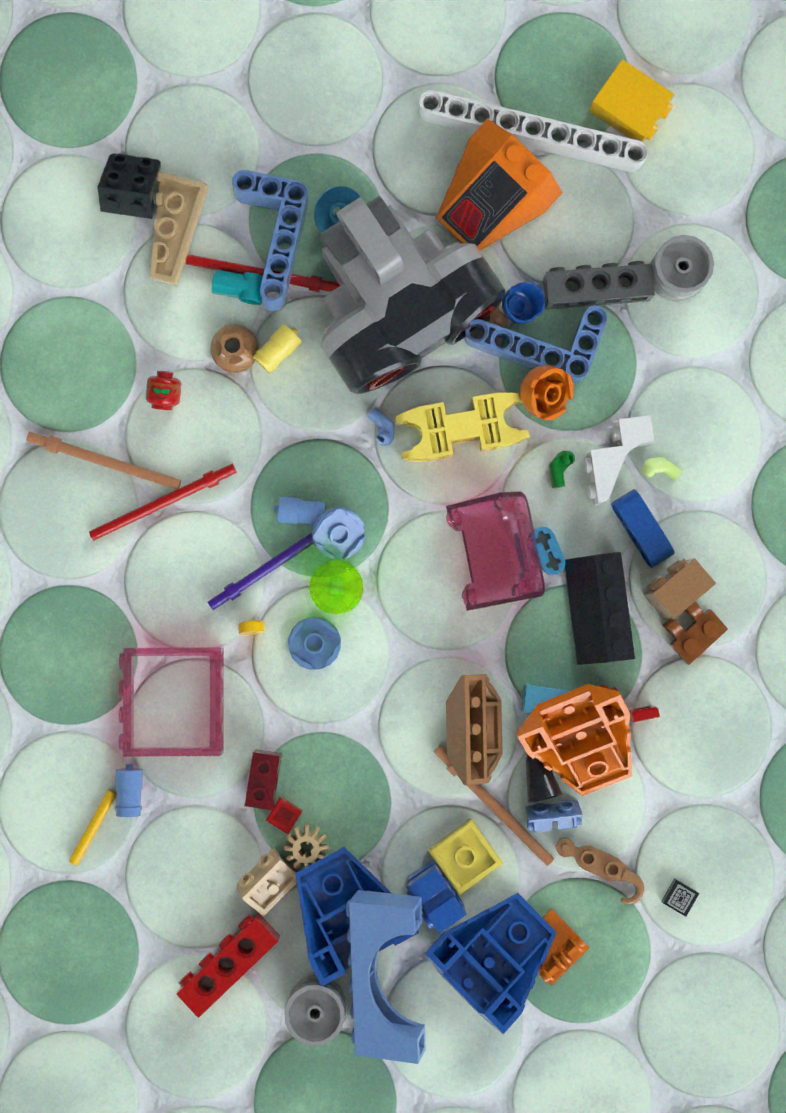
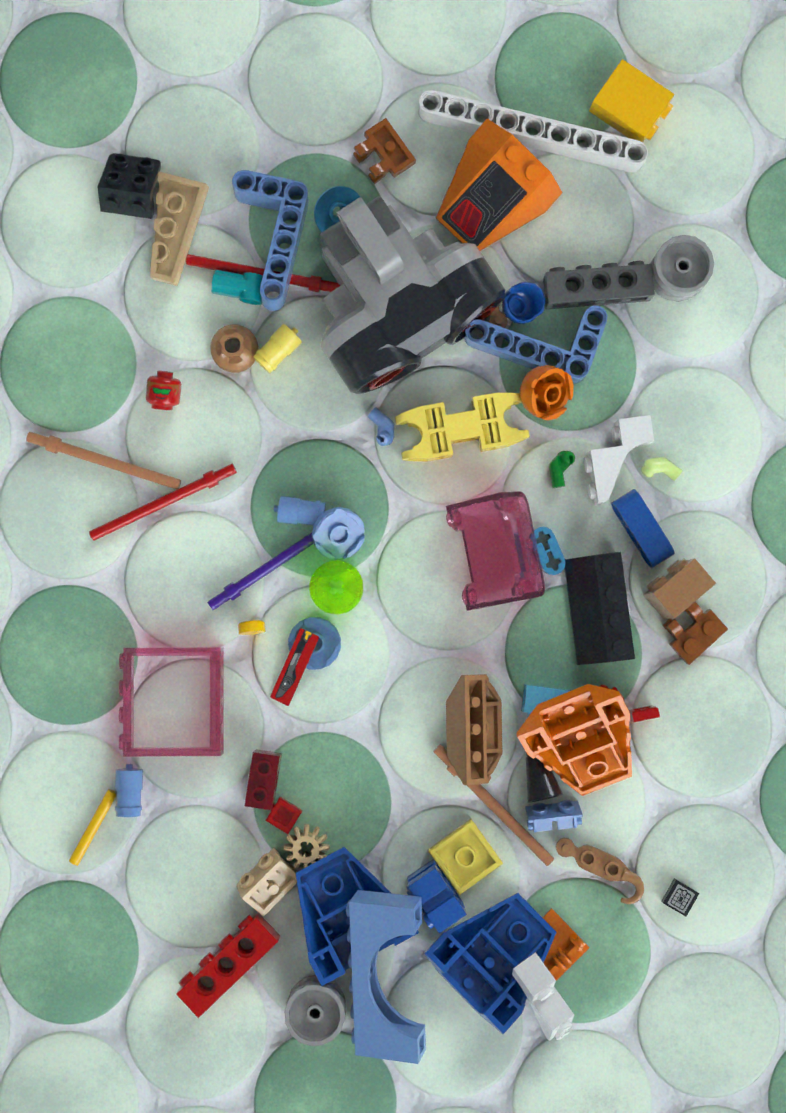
(294, 667): none -> red sticker
(389, 148): none -> dark orange plate
(548, 1005): none -> white arch

